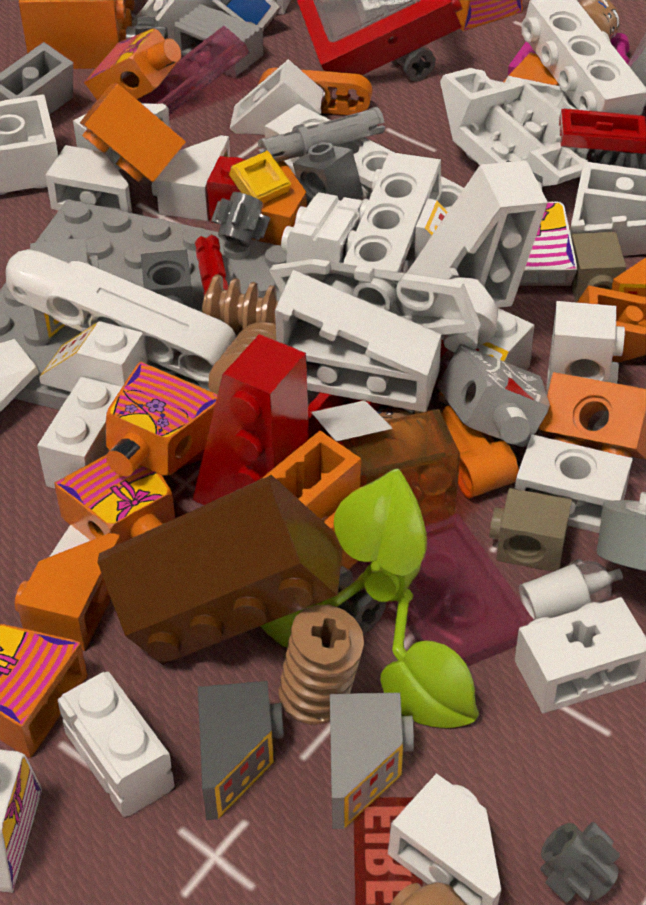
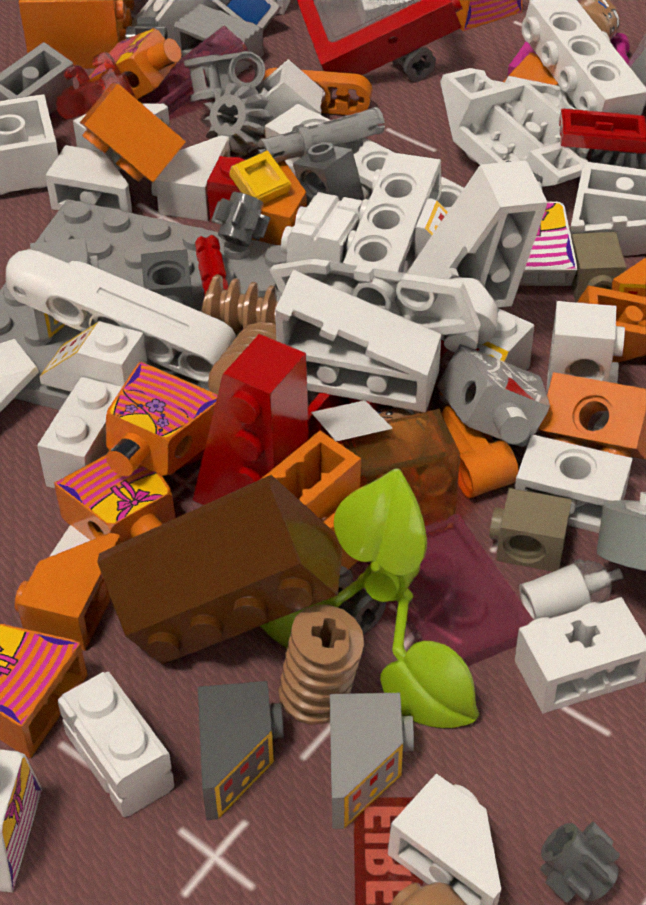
(81, 99): none -> clear red piece
(220, 71): none -> light grey piece
(238, 114): none -> light grey gear

